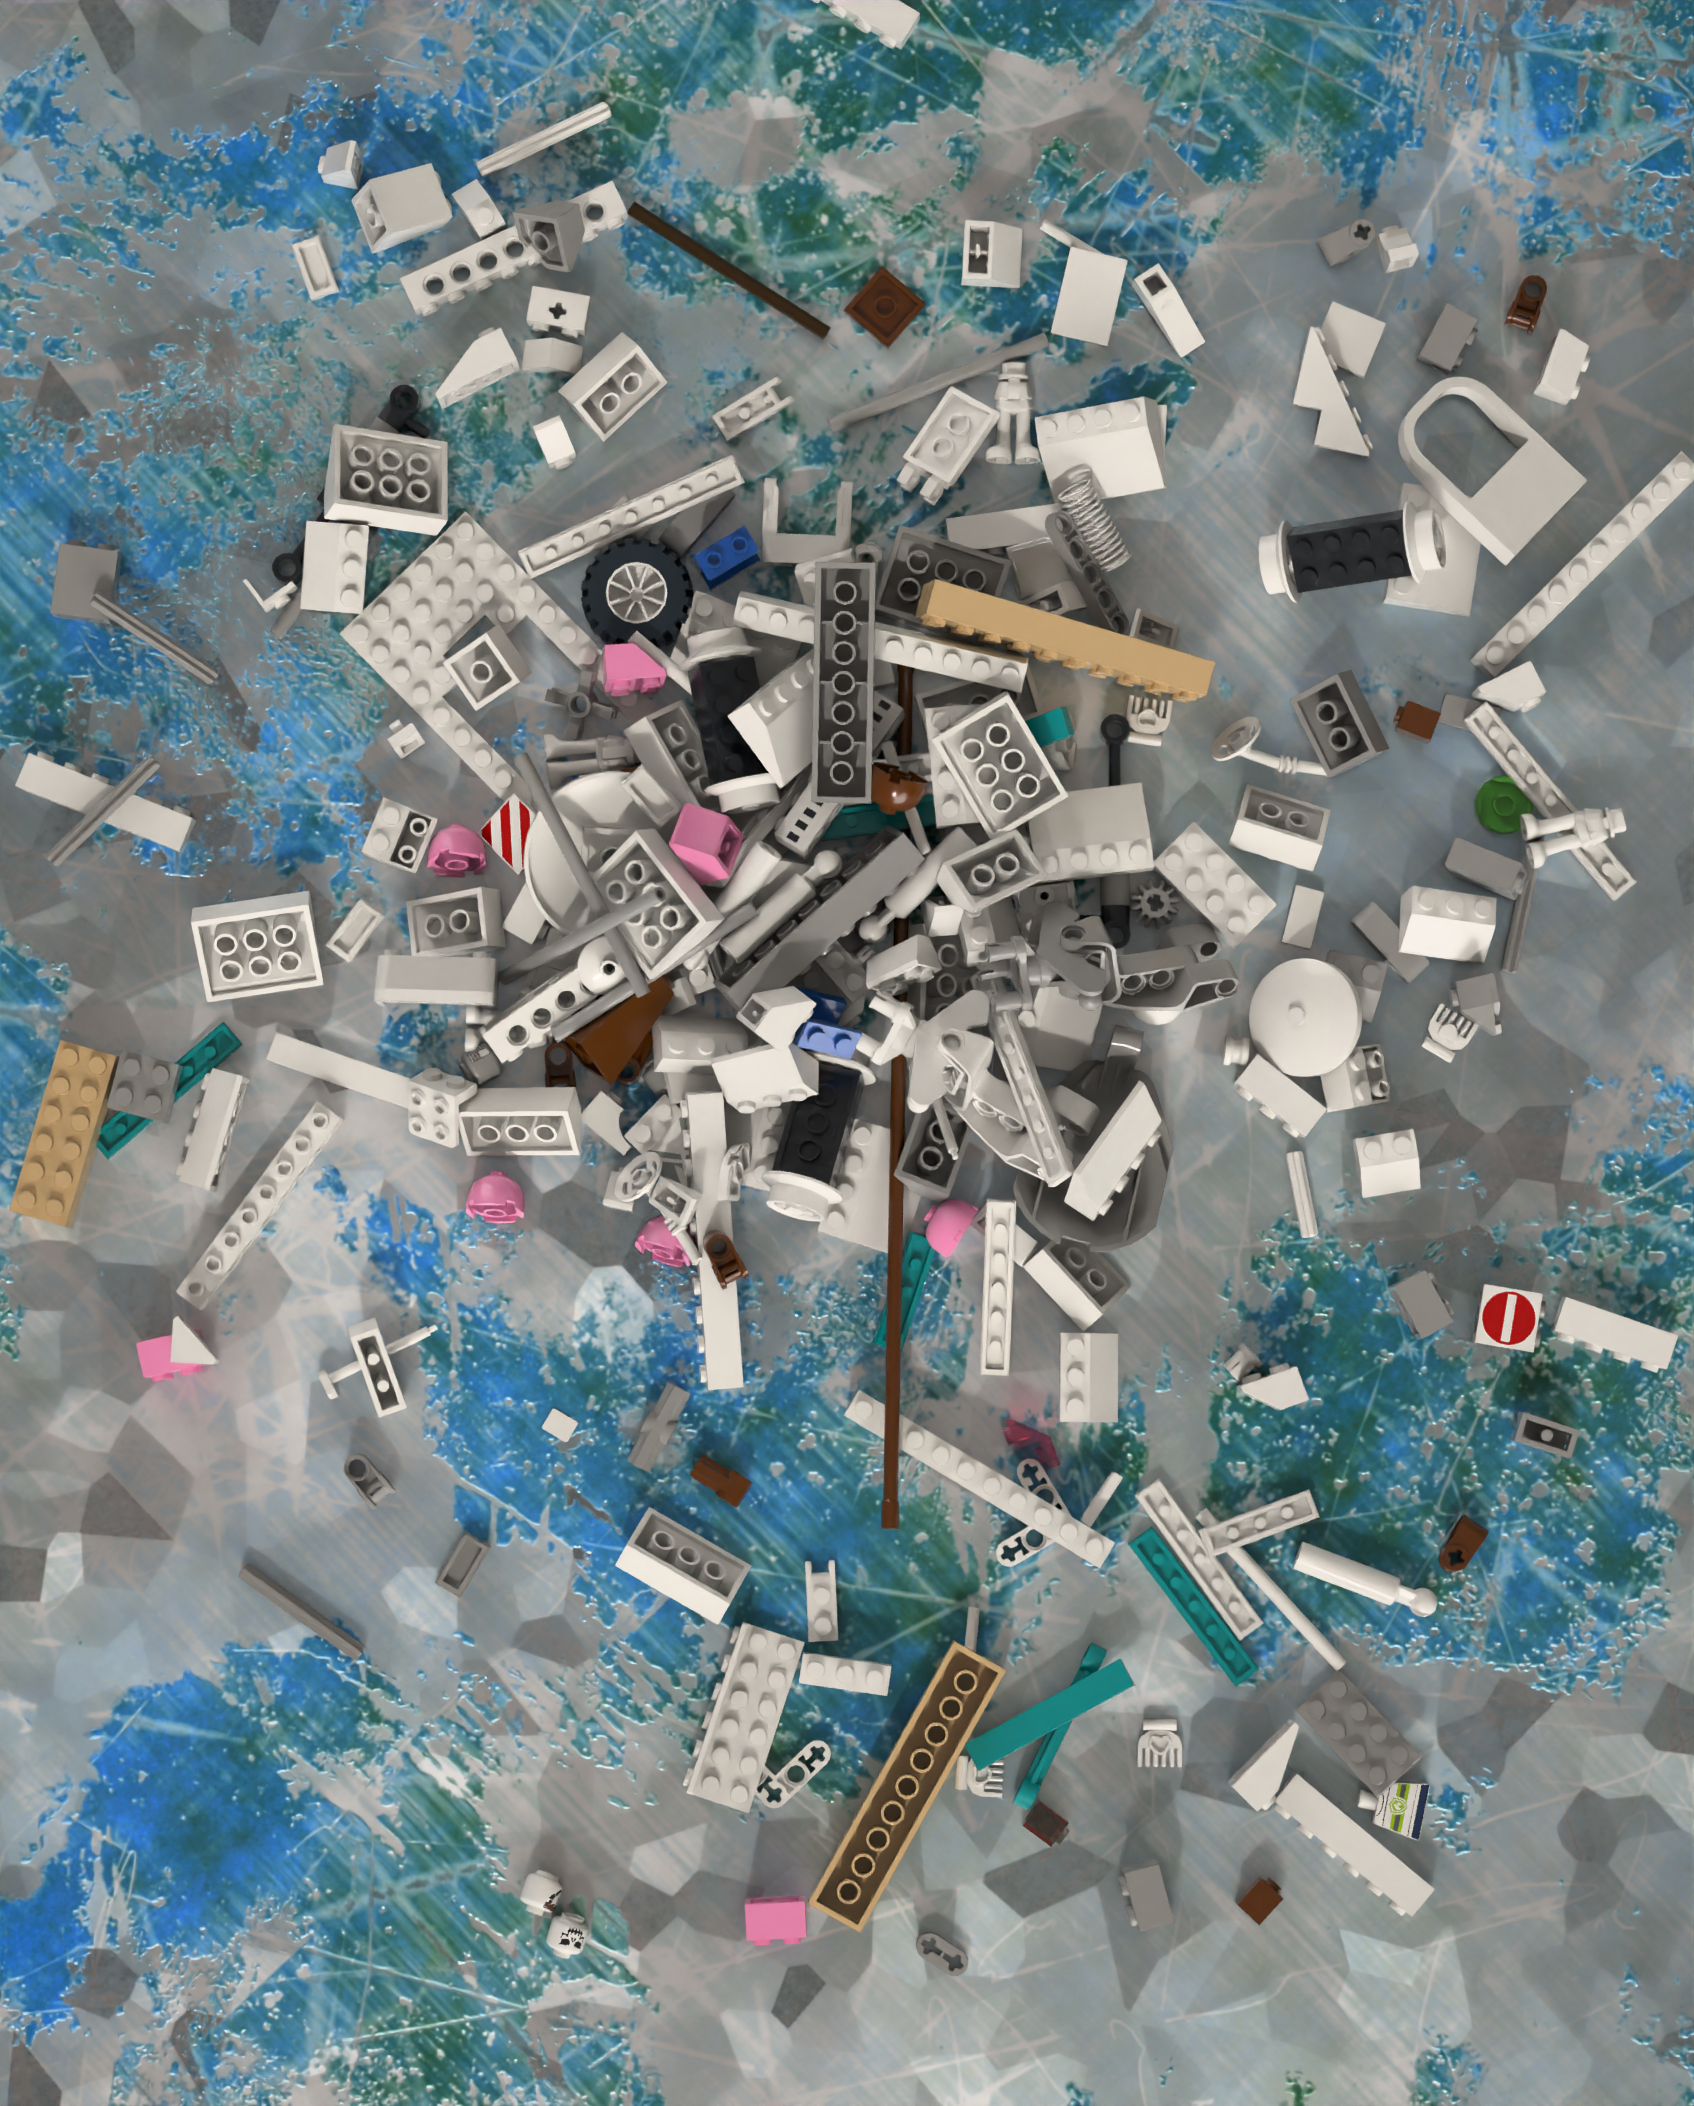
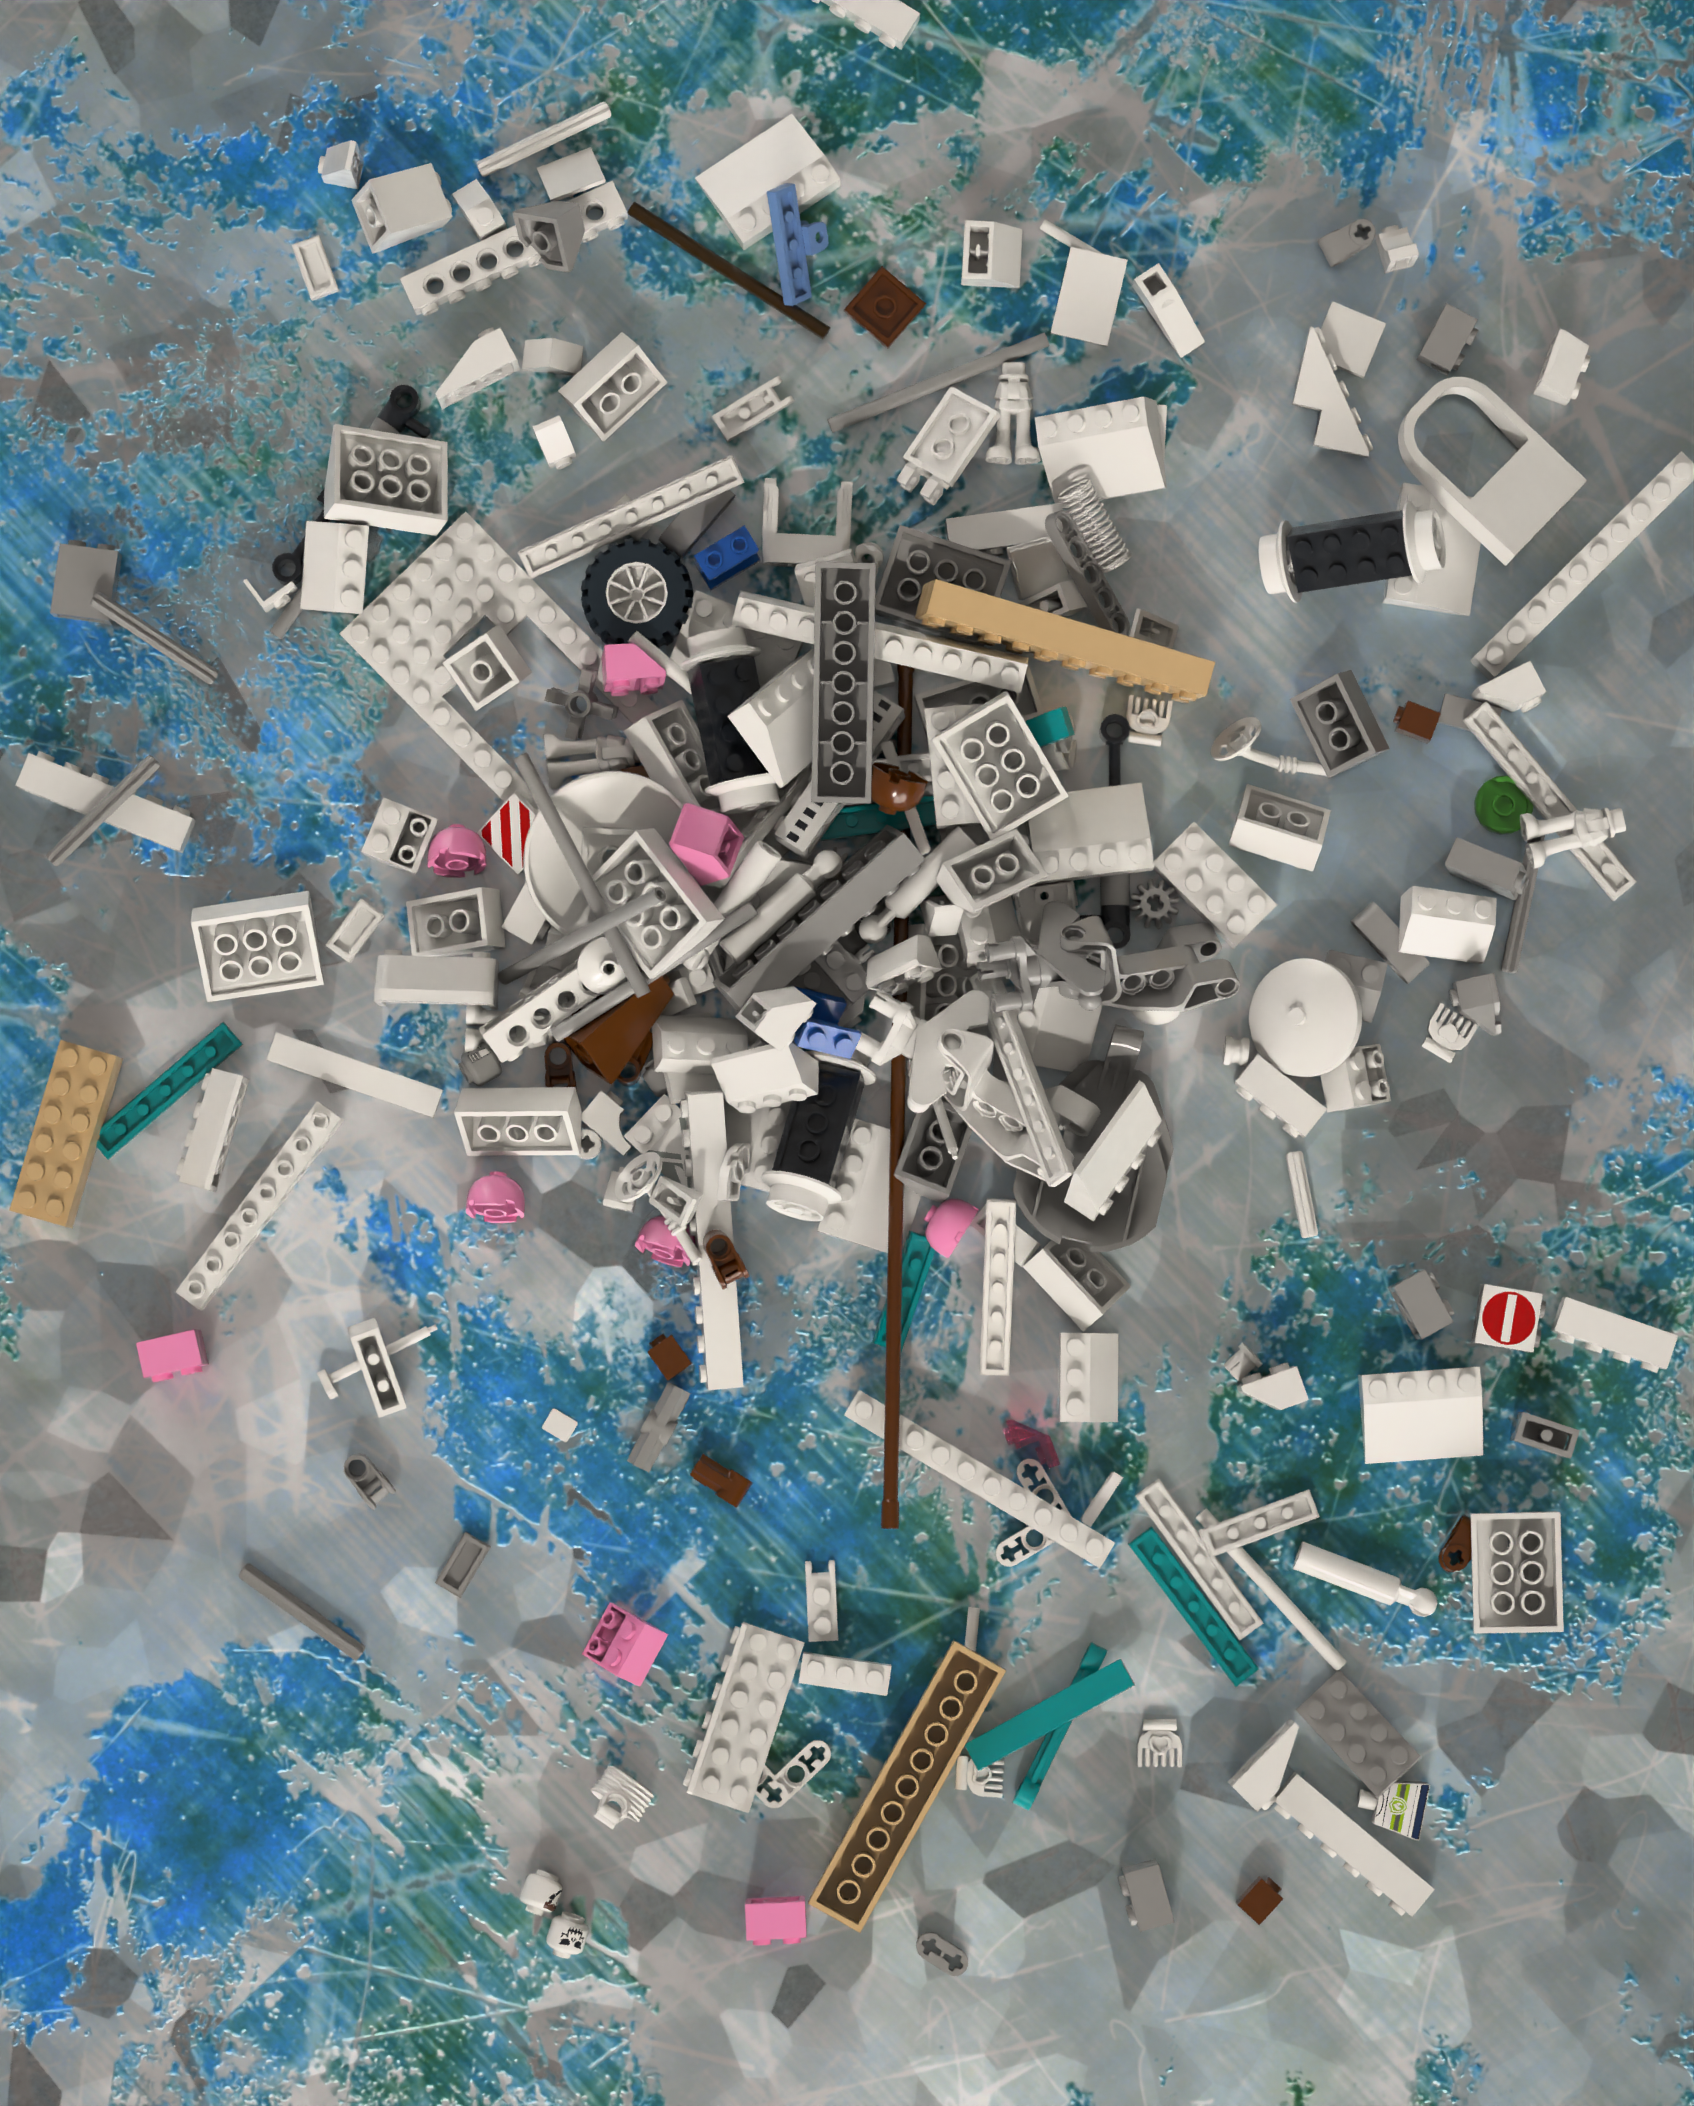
(144, 1086): light grey brick -> none
(188, 1346): white slope -> none
(404, 739): white tile -> none
(434, 1105): white bracket -> none
(546, 300): white brick -> none
(571, 175): none -> white piece
(591, 1145): none -> white wheel
(624, 1790): none -> white piece
(625, 1644): none -> bright pink slope
(650, 796): white tile -> none
(668, 1356): none -> reddish brown brick
(683, 1565): white slope -> none
(775, 157): none -> white slope
(793, 242): none -> medium blue plate
(1046, 1824): clear smoke brick -> none
(1302, 917): white tile -> none
(1387, 1163): white slope -> none
(1421, 1414): none -> white slope
(1517, 1572): none -> white slope
(1526, 309): reddish brown piece -> none

